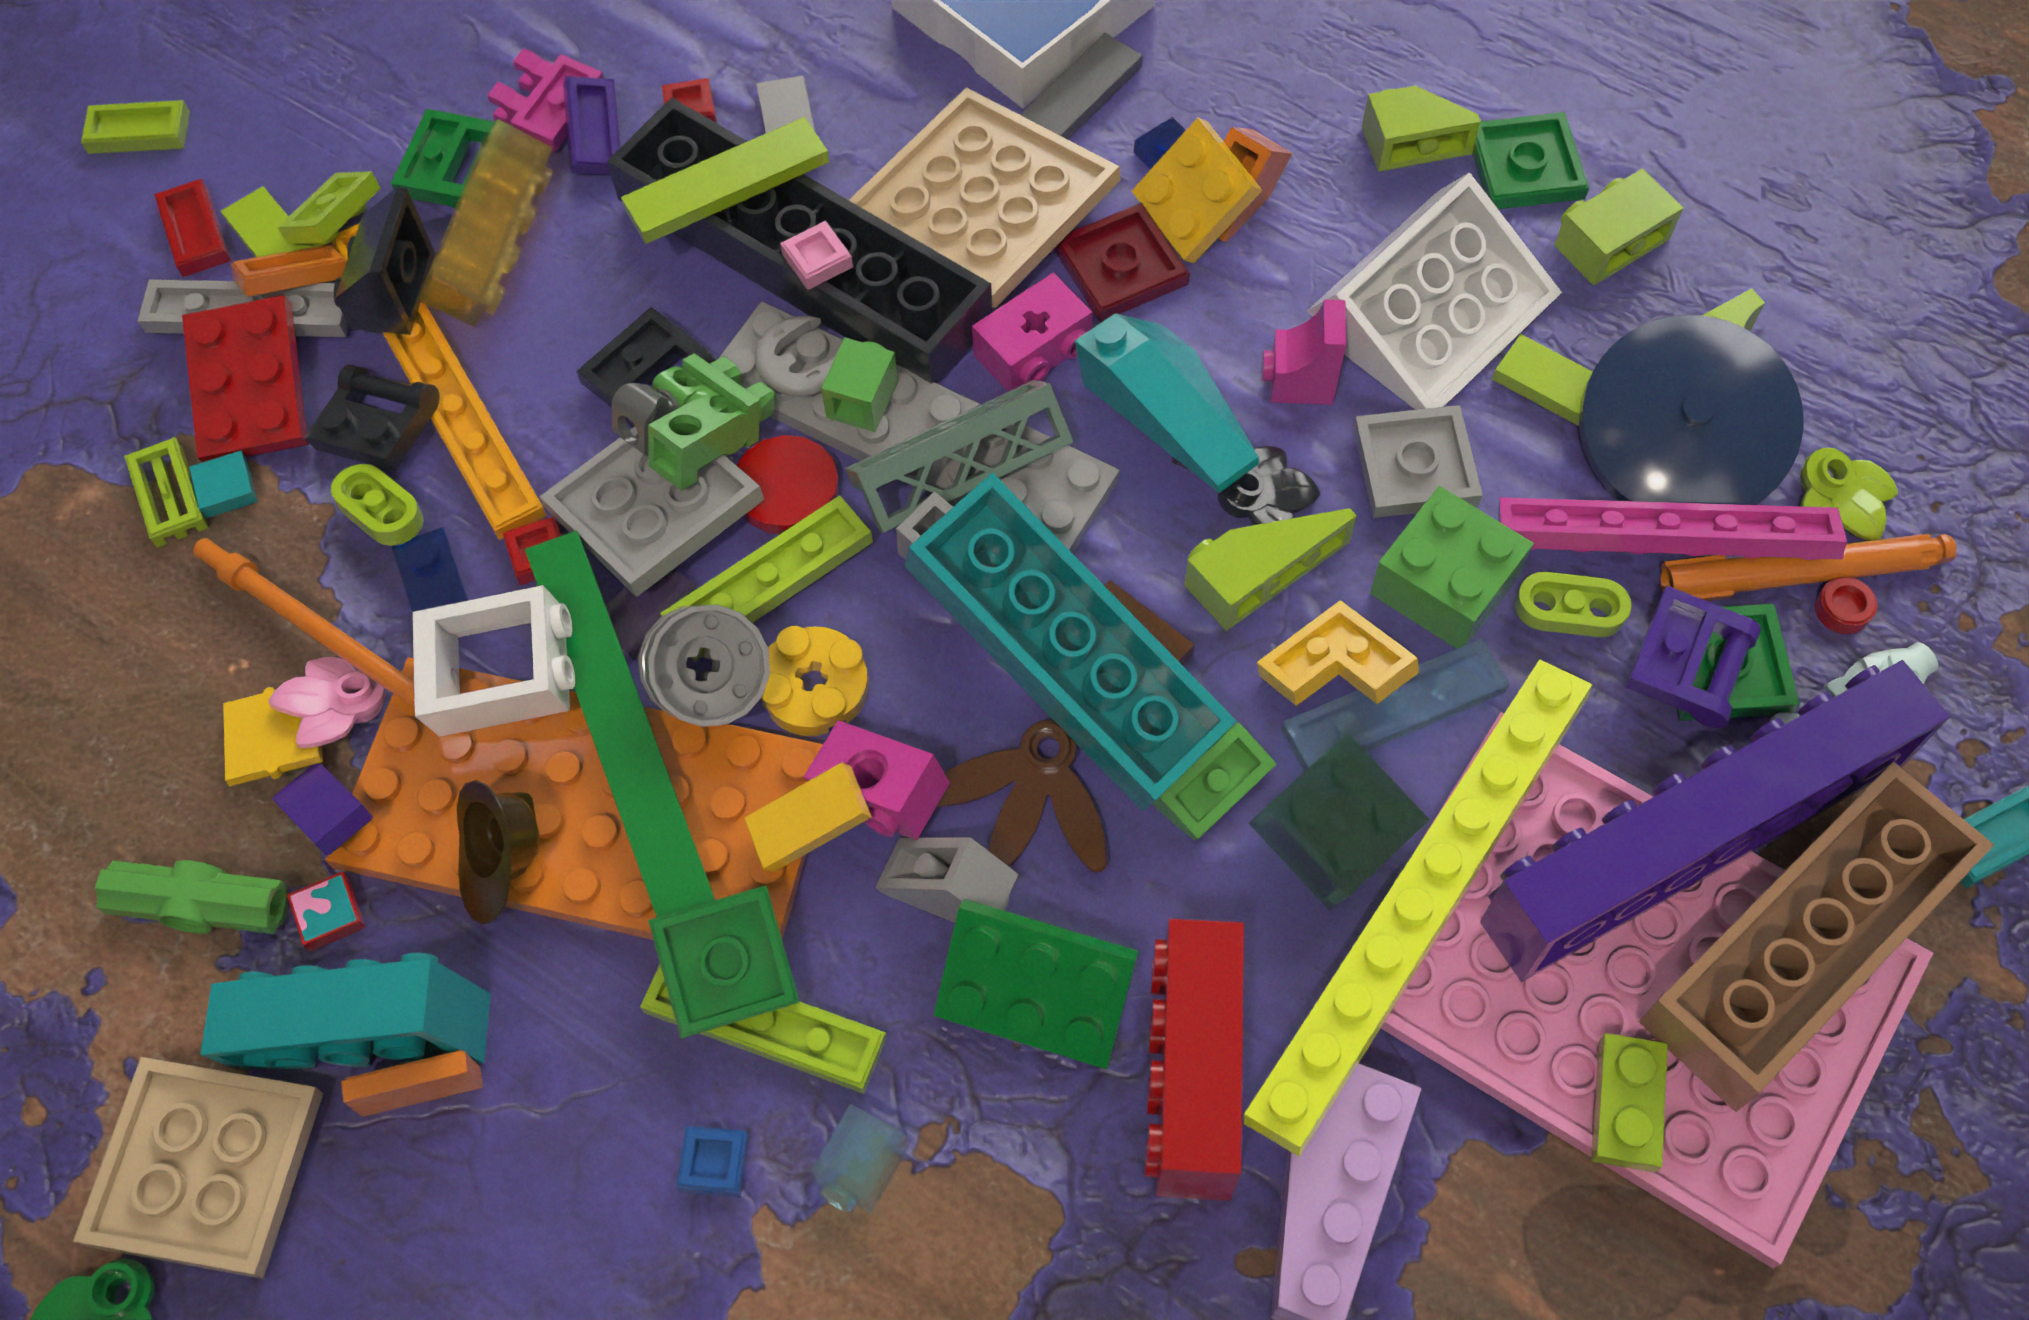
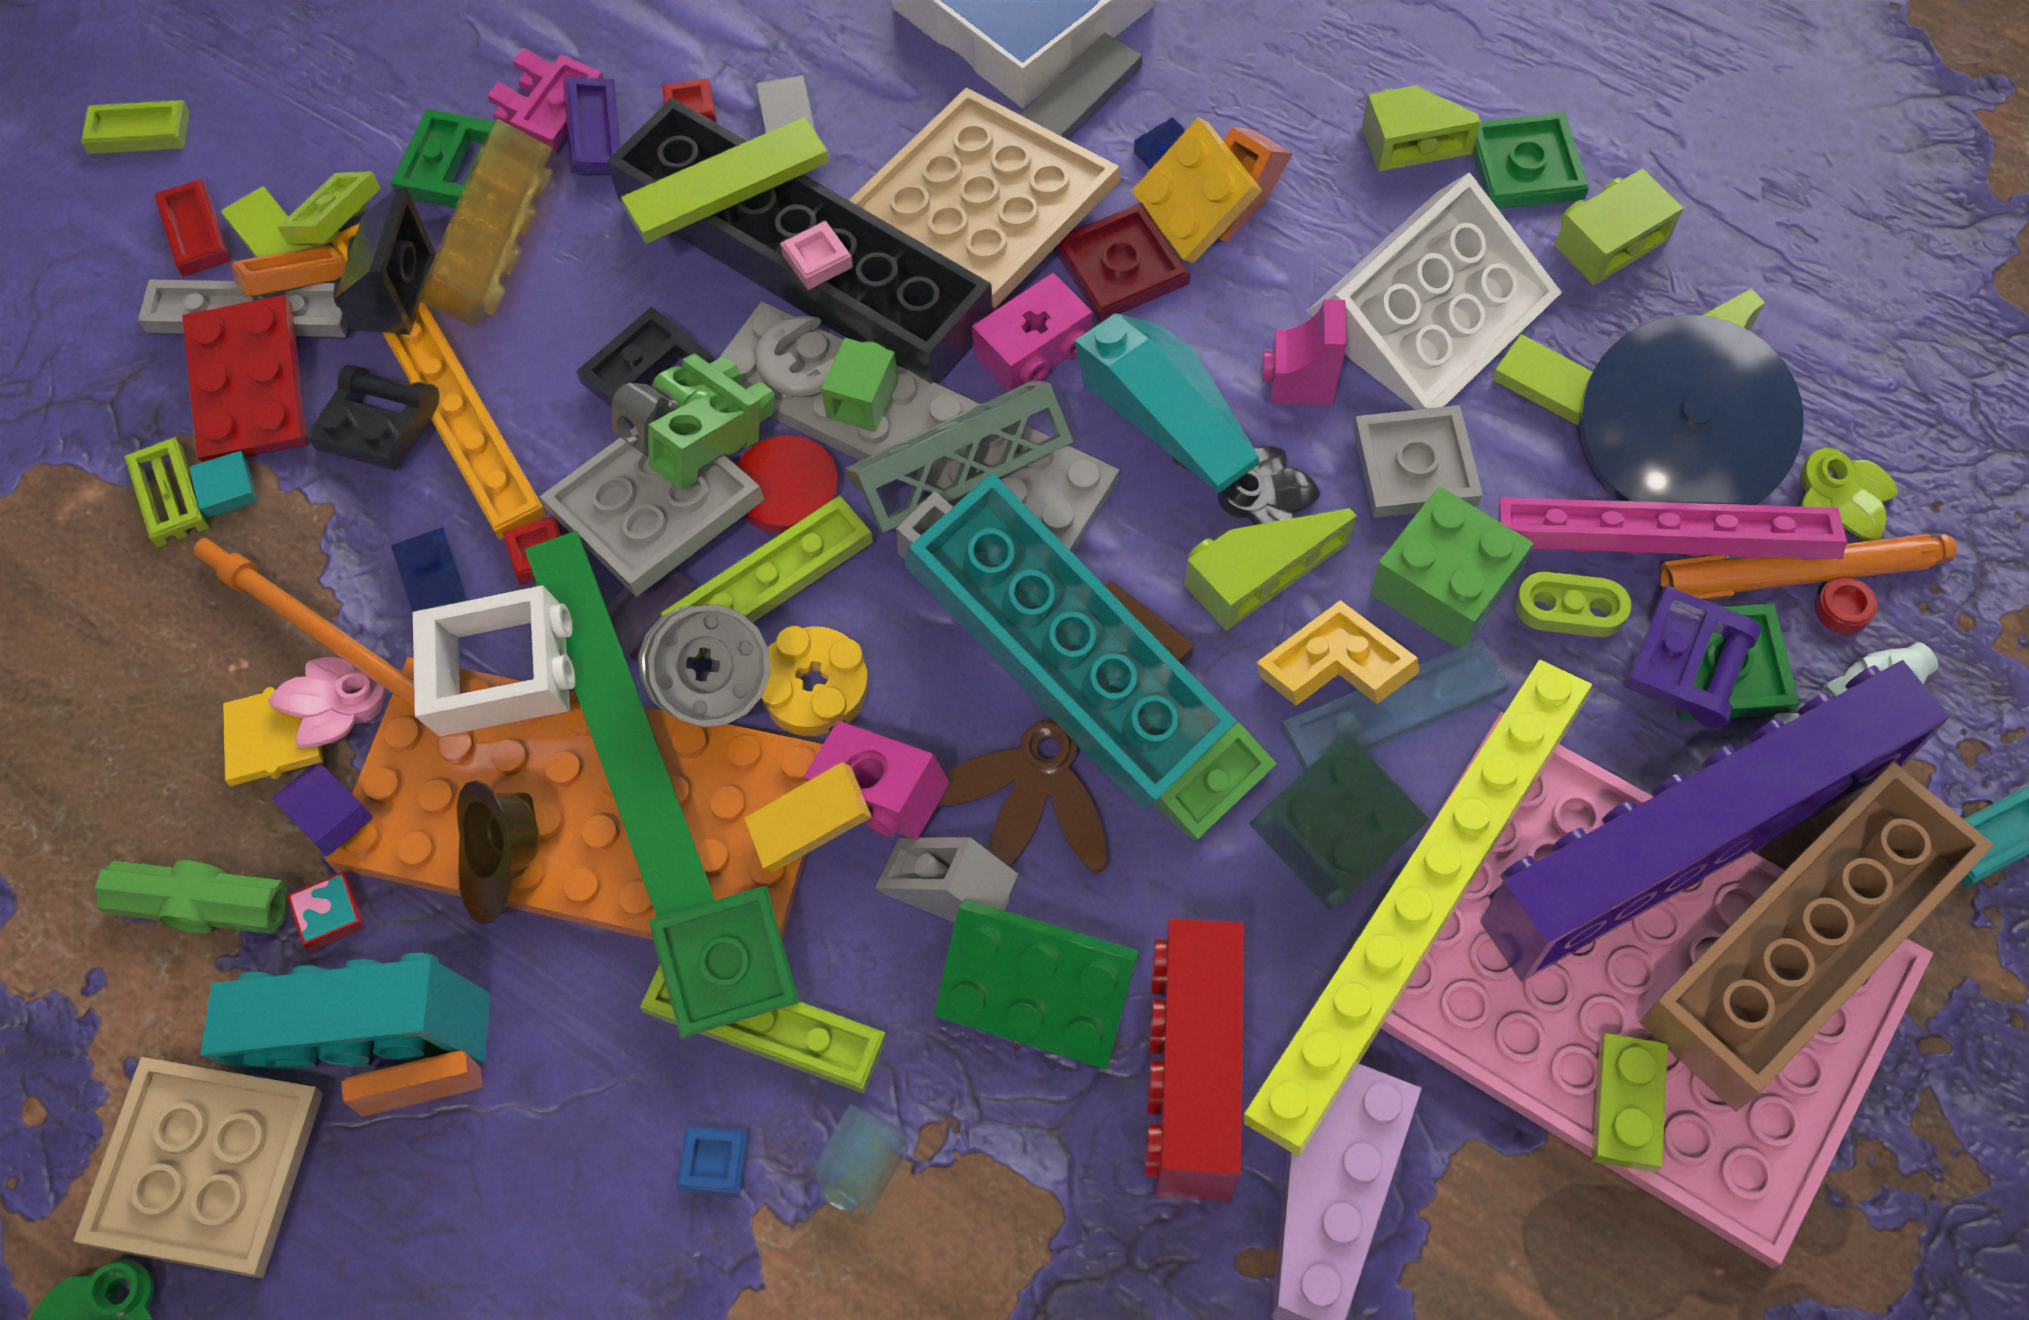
(377, 504): lime plate -> none

